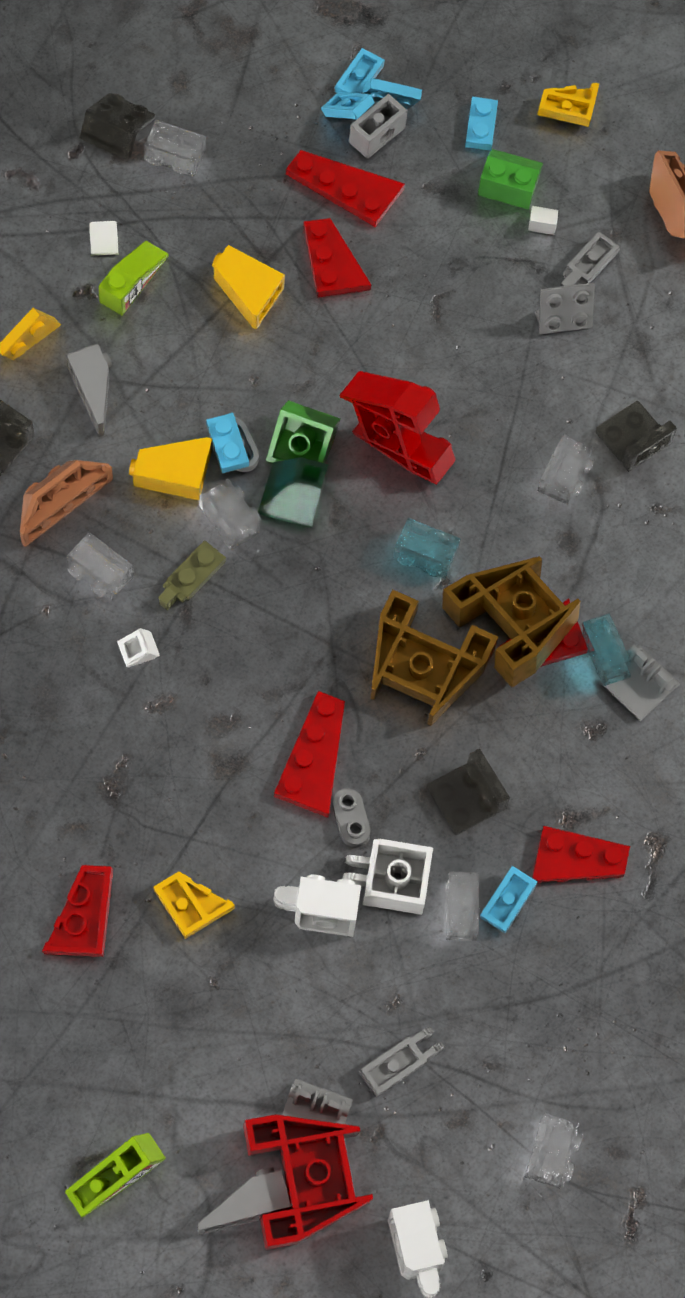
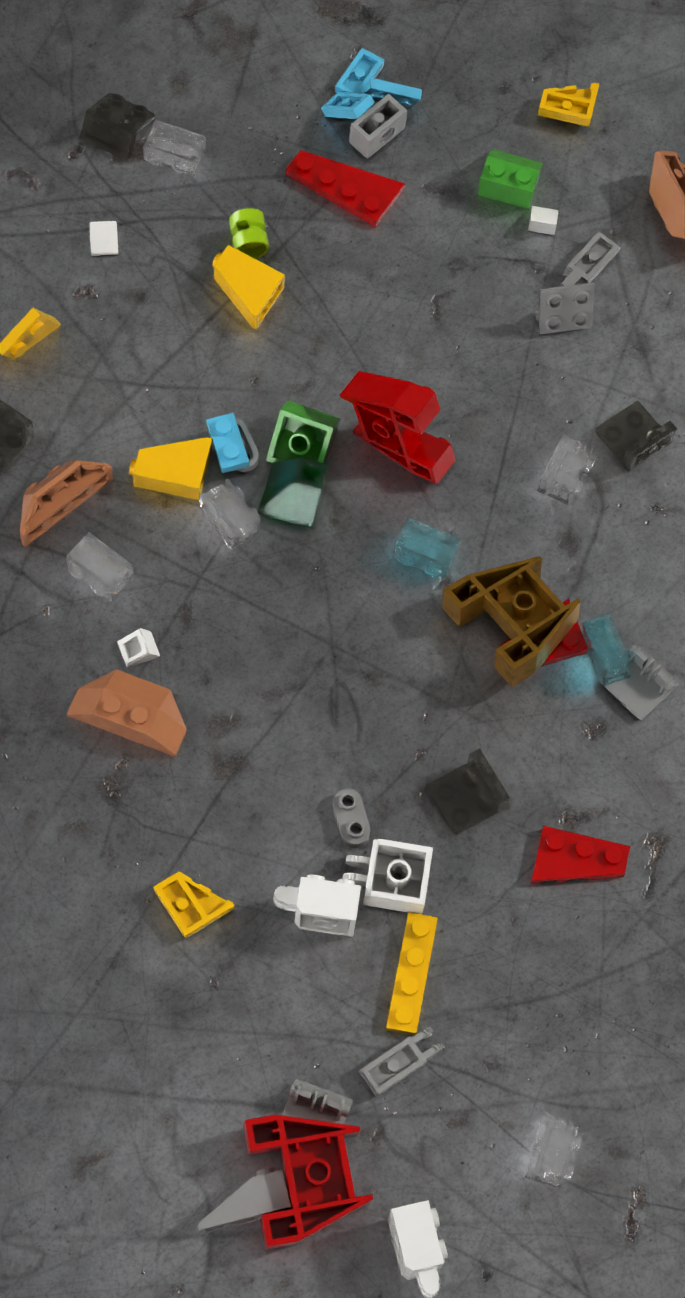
(84, 918): red wing -> none
(91, 376): light grey slope -> none
(115, 1173): lime slope -> none
(130, 277): lime slope -> none
(131, 710): none -> nougat wedge
(191, 575): olive hinge -> none
(249, 232): none -> lime wheel
(312, 763): red wing -> none
(331, 260): red wing -> none
(411, 974): none -> yellow plate
(423, 664): pearl gold wedge -> none
(462, 906): clear hinge -> none
(481, 123): medium azure plate -> none
(508, 899): medium azure plate -> none

